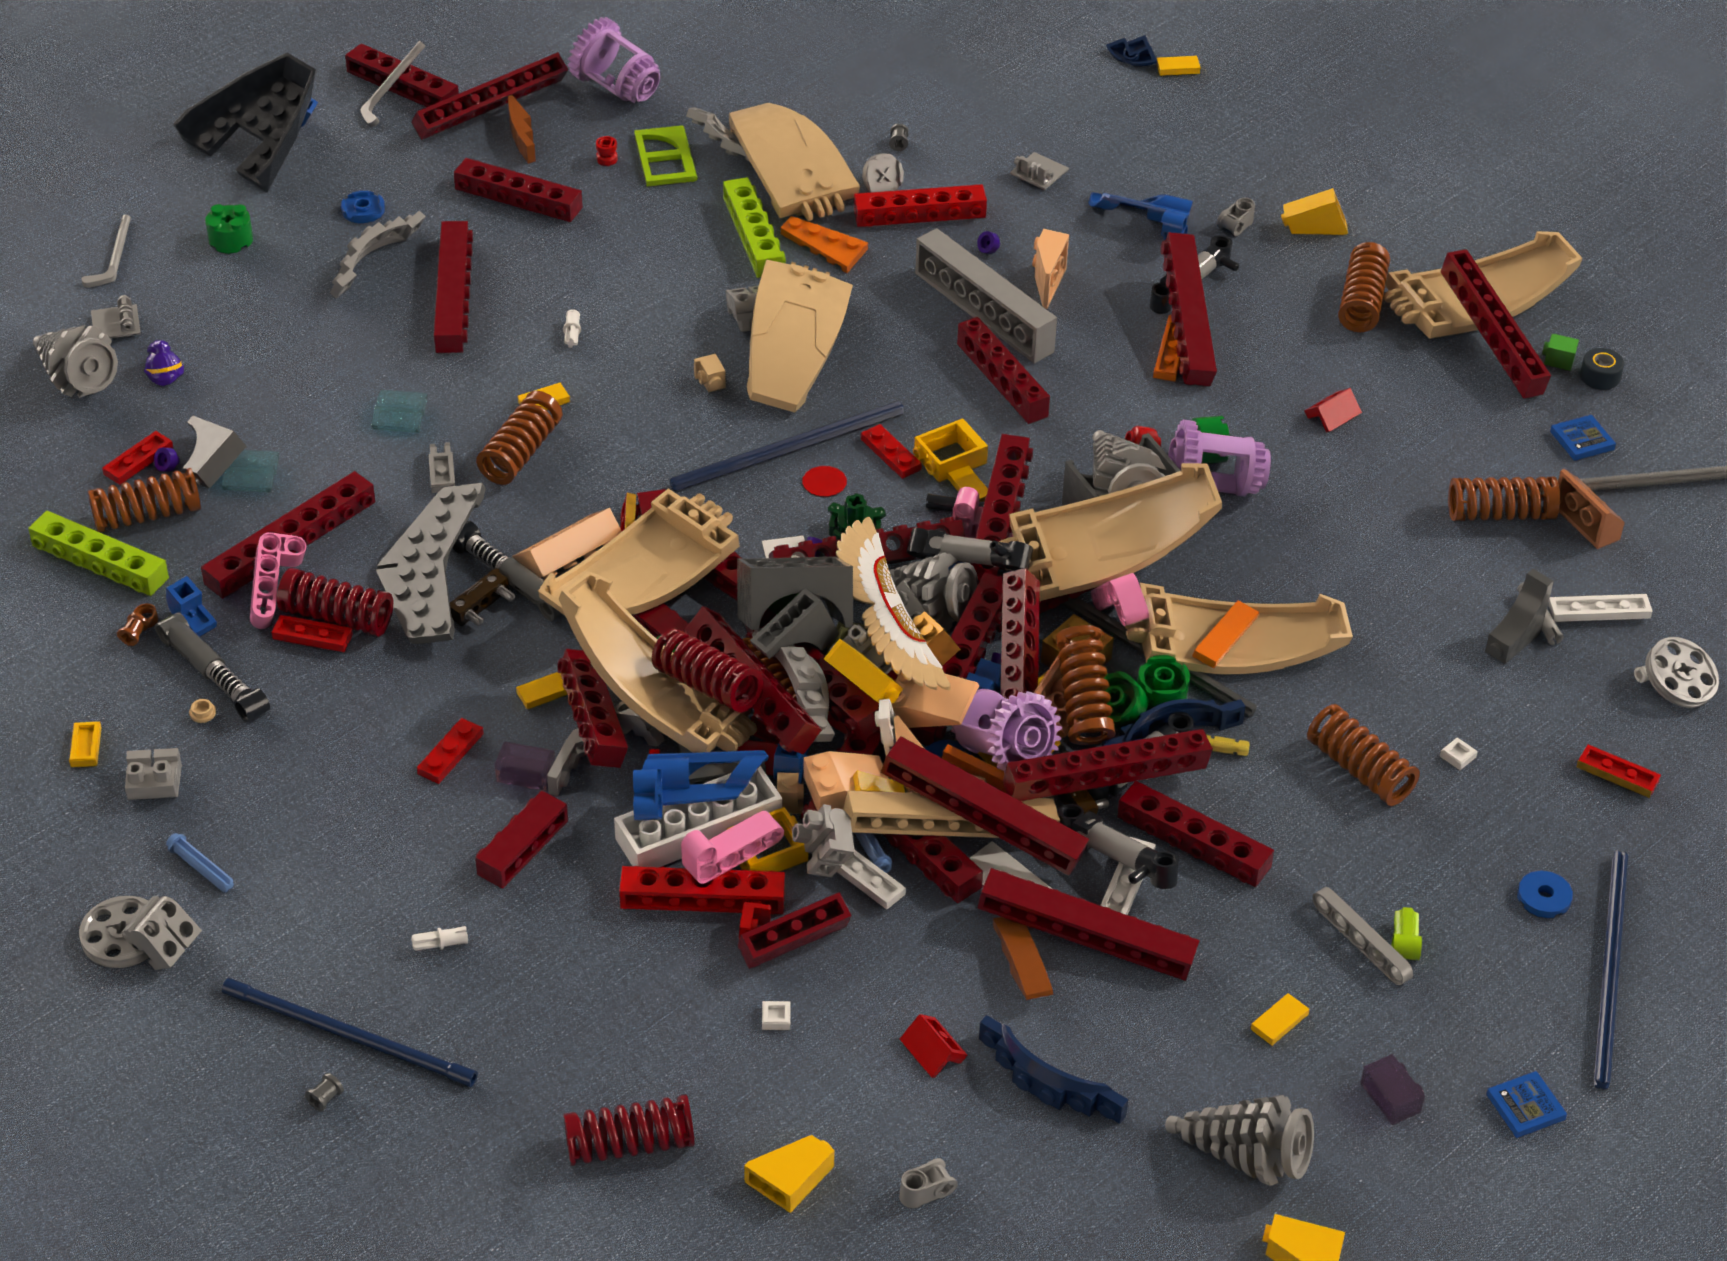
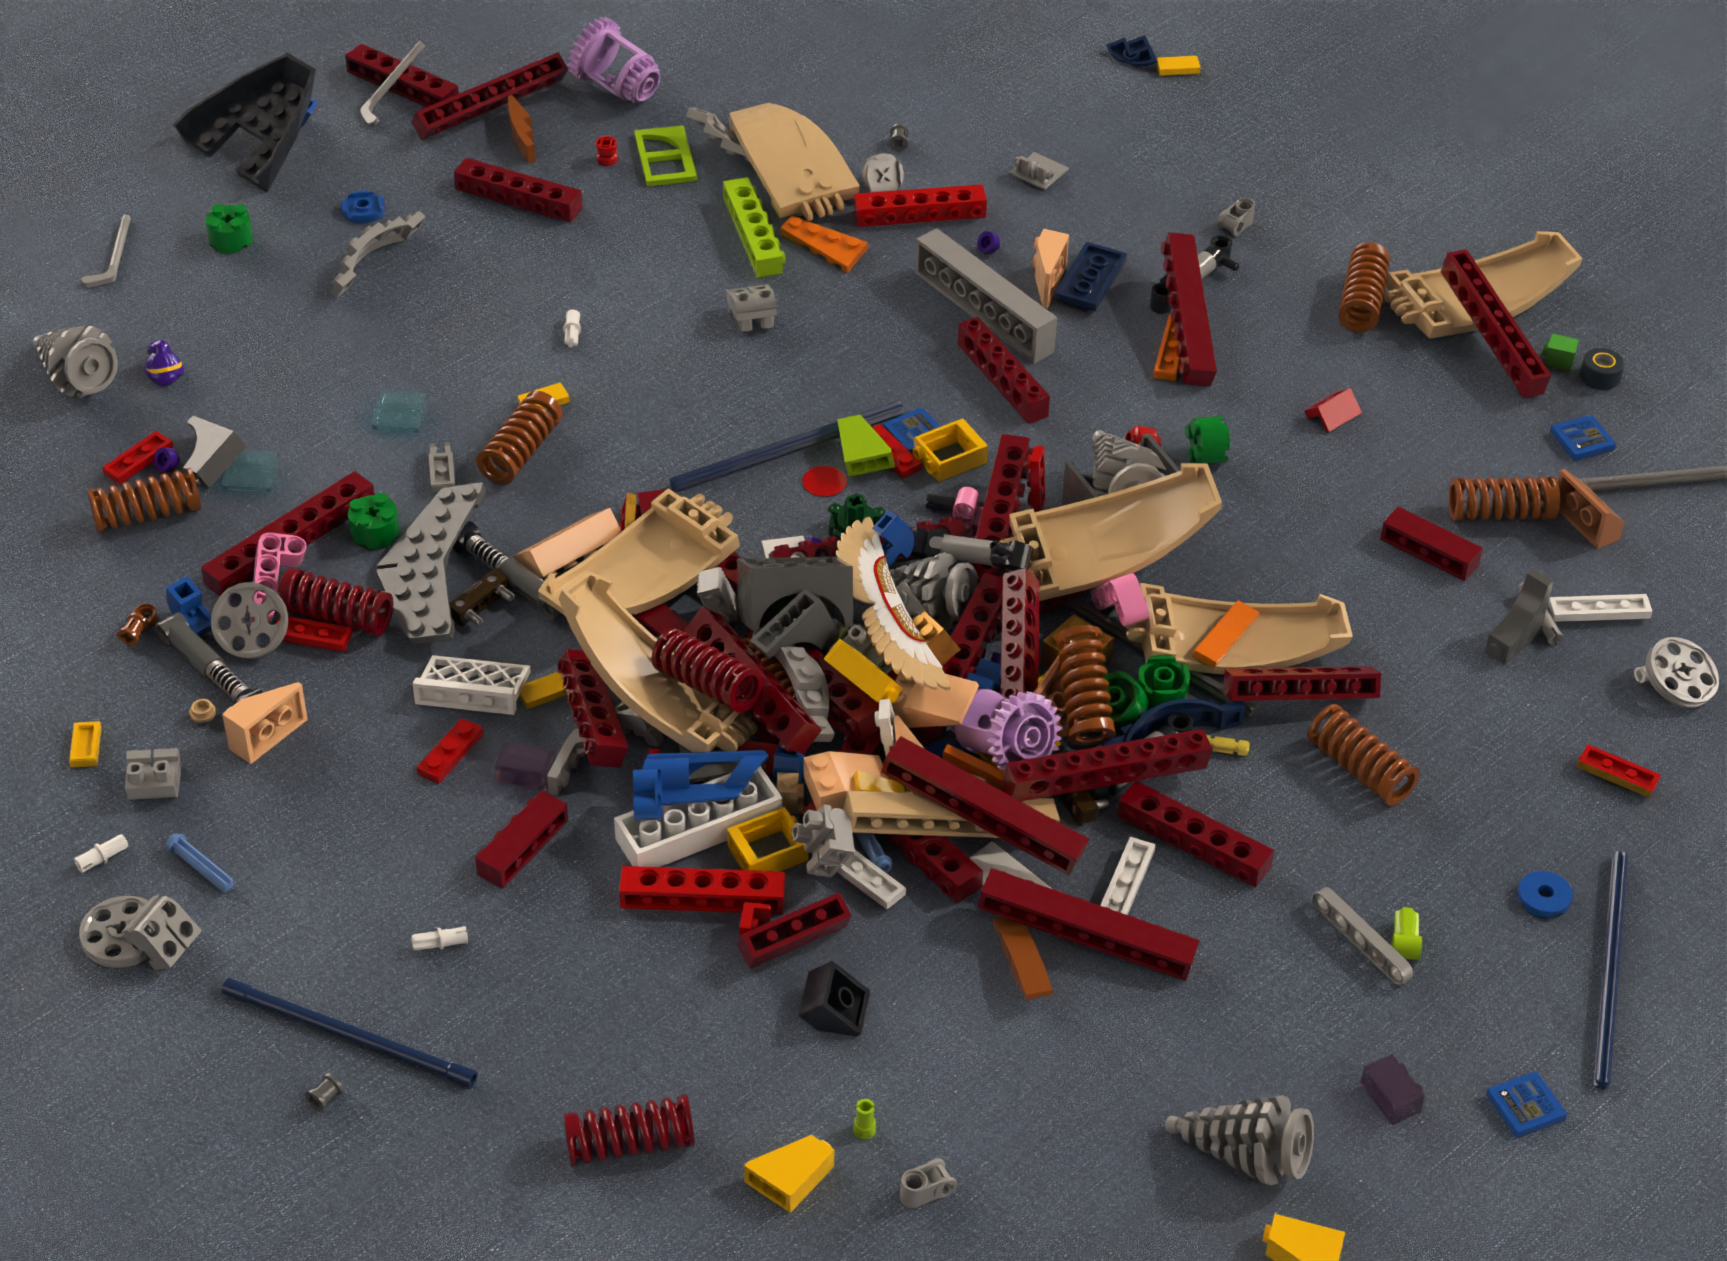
(98, 553): lime brick -> none
(100, 853): none -> white axle
(119, 320): light grey hinge -> none
(239, 614): none -> light grey wedge
(264, 720): none -> light nougat slope
(373, 521): none -> green brick
(452, 287): dark red brick -> none
(470, 694): none -> white fence
(710, 372): tan brick -> none
(713, 857): bright pink beam -> none
(717, 594): none -> light grey brick
(775, 1015): white tile -> none
(793, 332): tan windscreen -> none
(834, 1001): none -> black slope
(863, 447): none -> lime slope
(864, 1123): none -> lime pin
(897, 537): none -> blue brick
(909, 426): none -> blue tile
(931, 1044): red panel -> none
(967, 478): yellow tile -> none
(1036, 478): none -> red plate
(1047, 1082): dark blue piece -> none
(1090, 276): none -> dark blue plate
(1158, 866): black piece -> none
(1161, 208): blue panel -> none
(1251, 464): lavender piece -> none
(1280, 1019): yellow tile -> none
(1302, 683): none -> dark red brick
(1315, 215): yellow slope -> none
(1431, 543): none -> dark red brick
(1458, 753): white tile -> none

